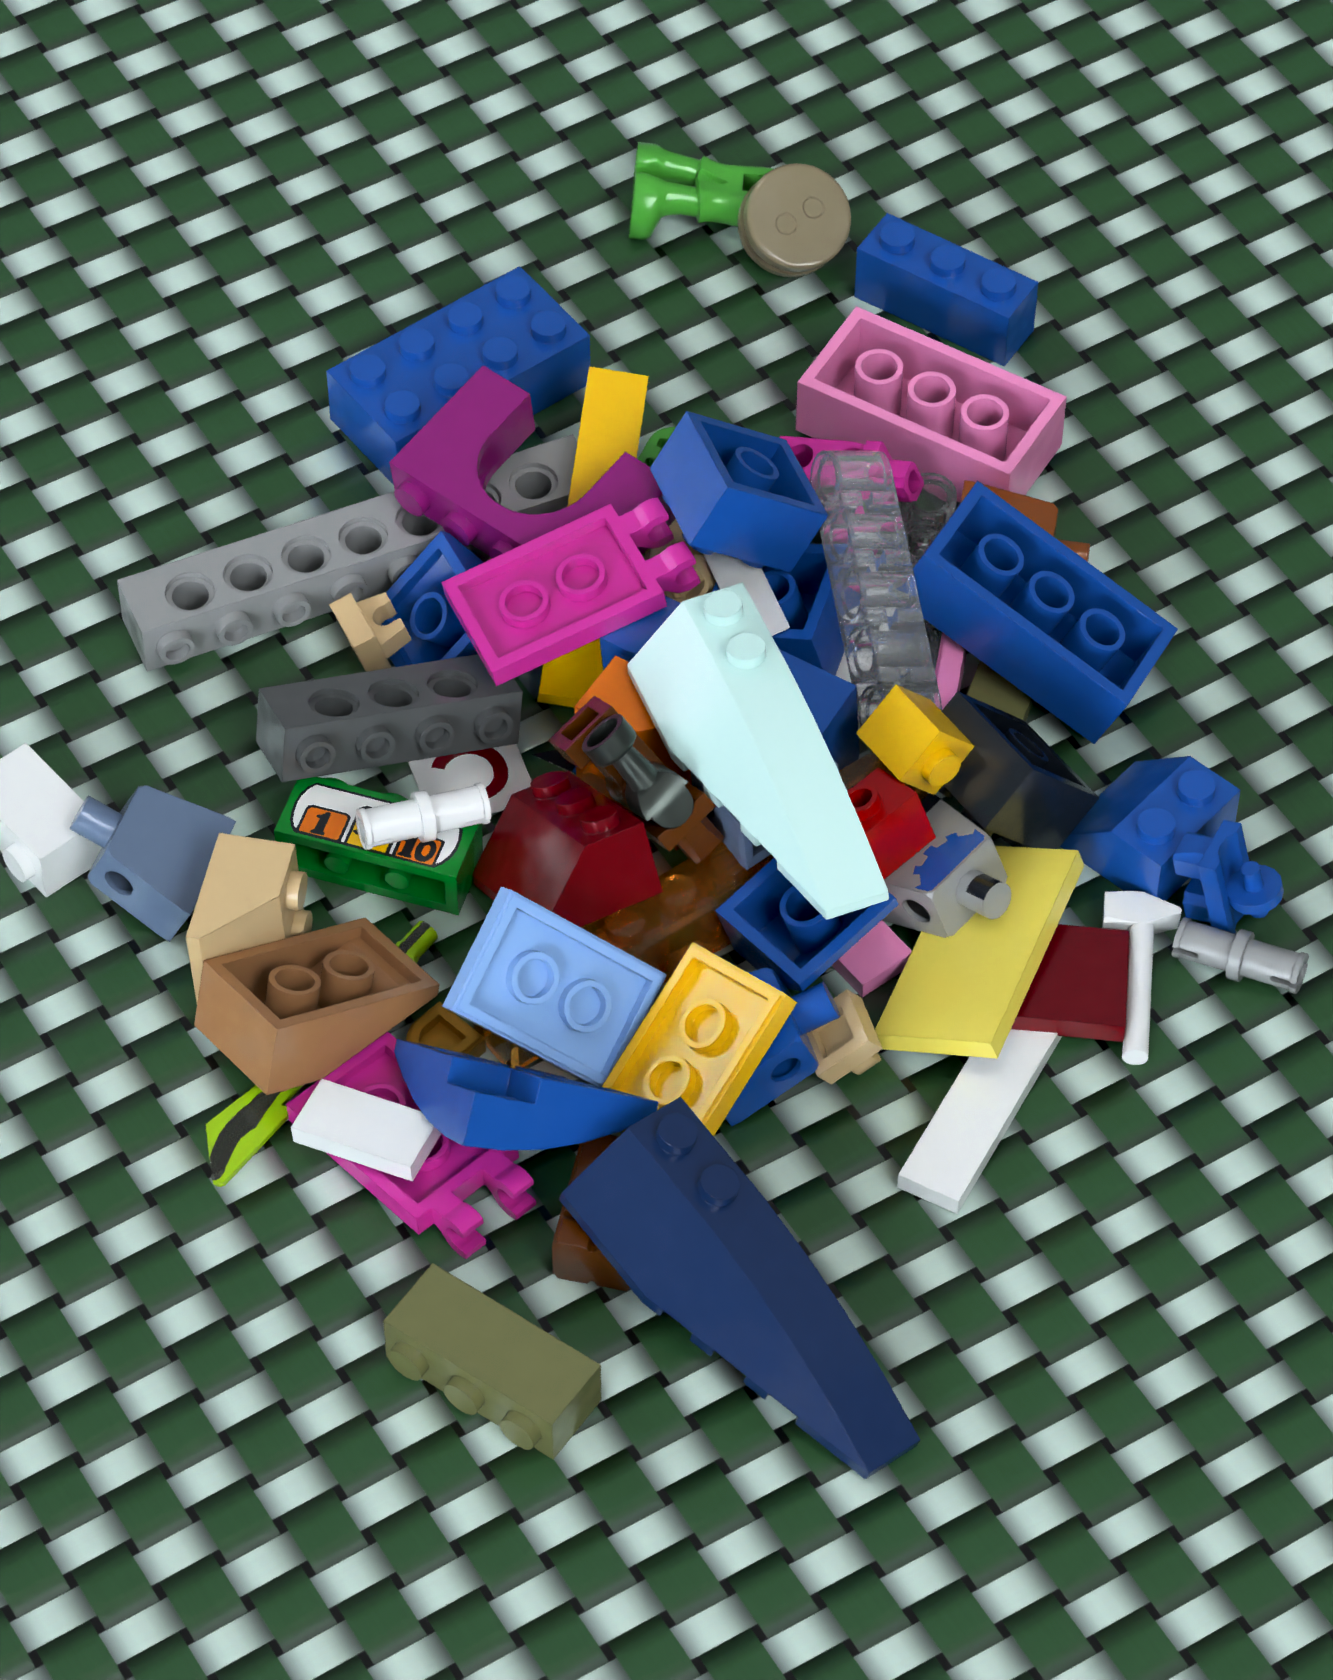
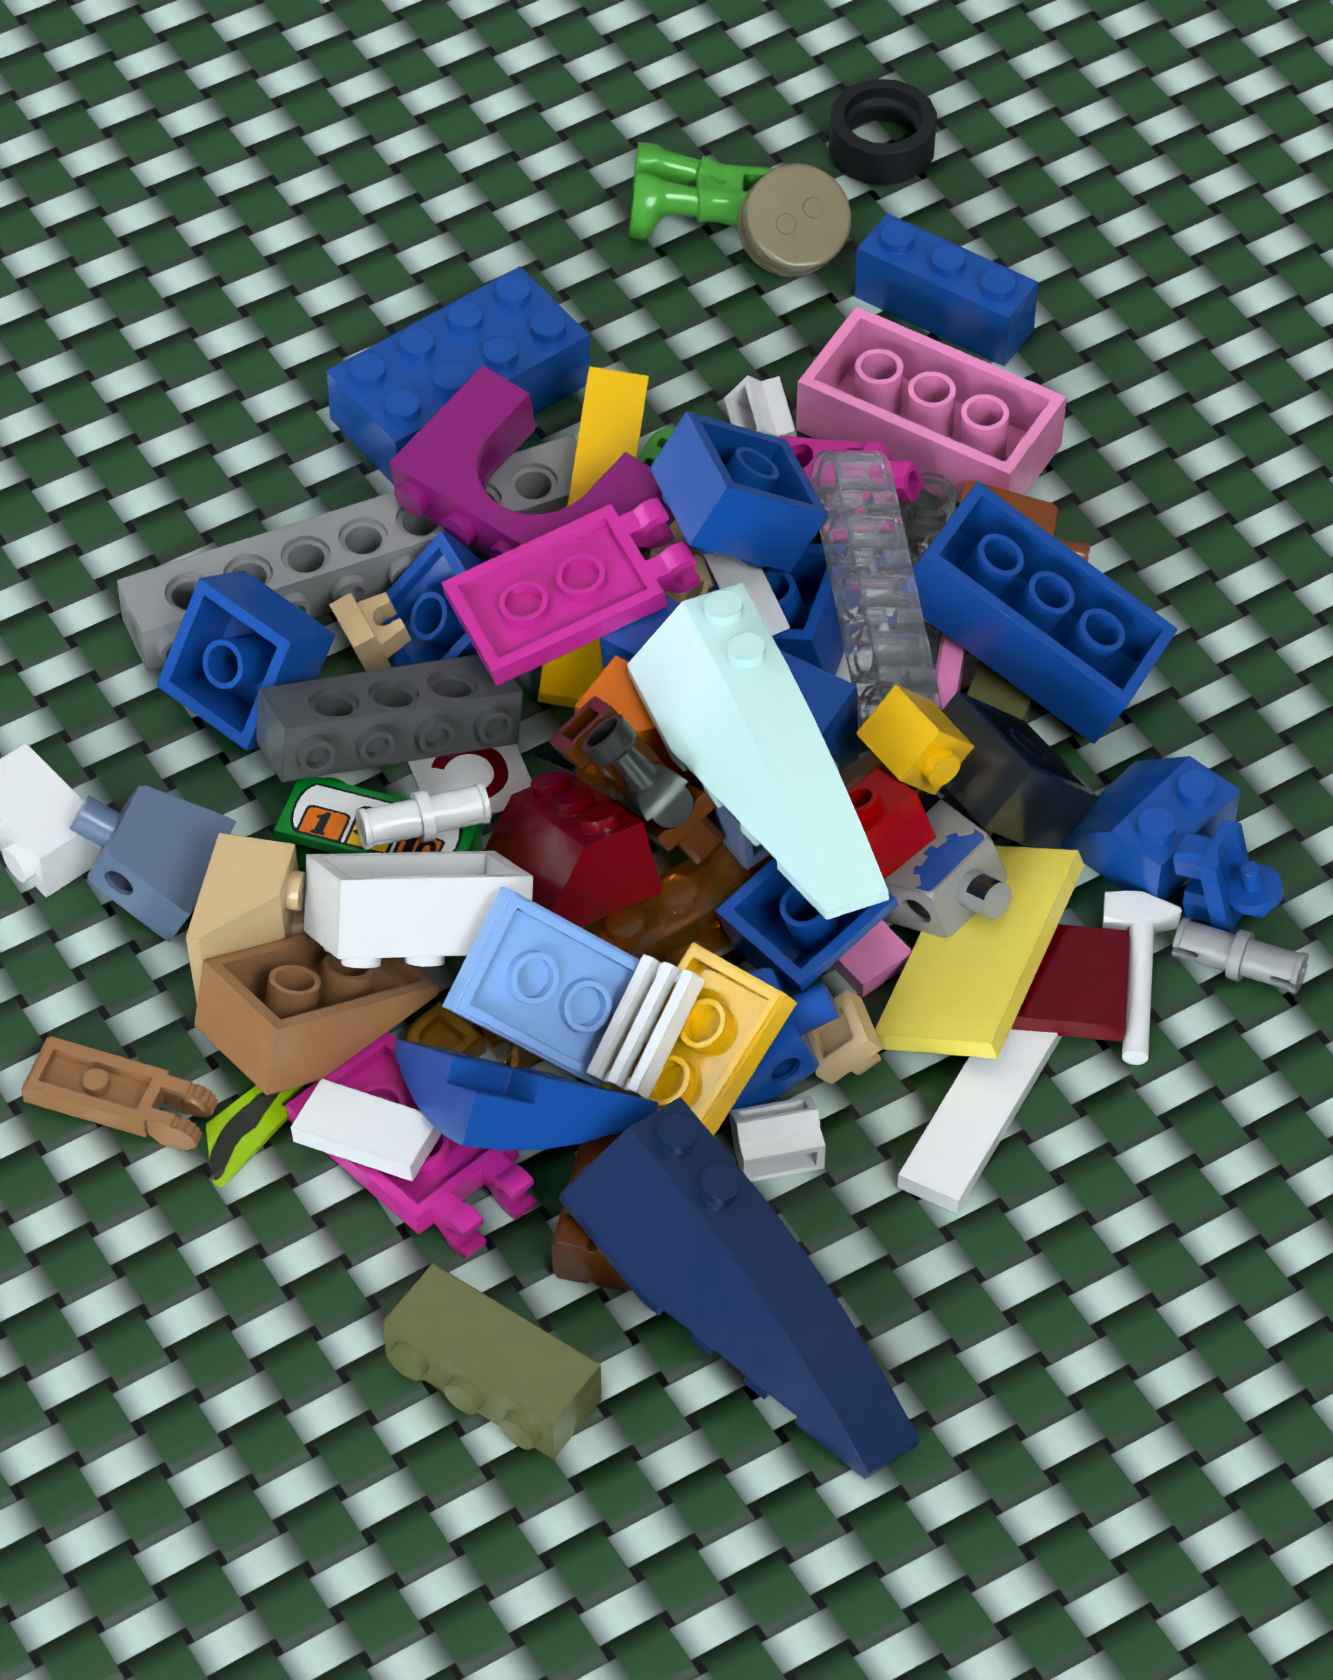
(117, 1093): none -> medium nougat hinge
(235, 642): none -> blue brick
(404, 903): none -> white piece
(637, 1023): none -> white tile
(761, 407): none -> white piece
(778, 1138): none -> white piece
(882, 161): none -> black tyre

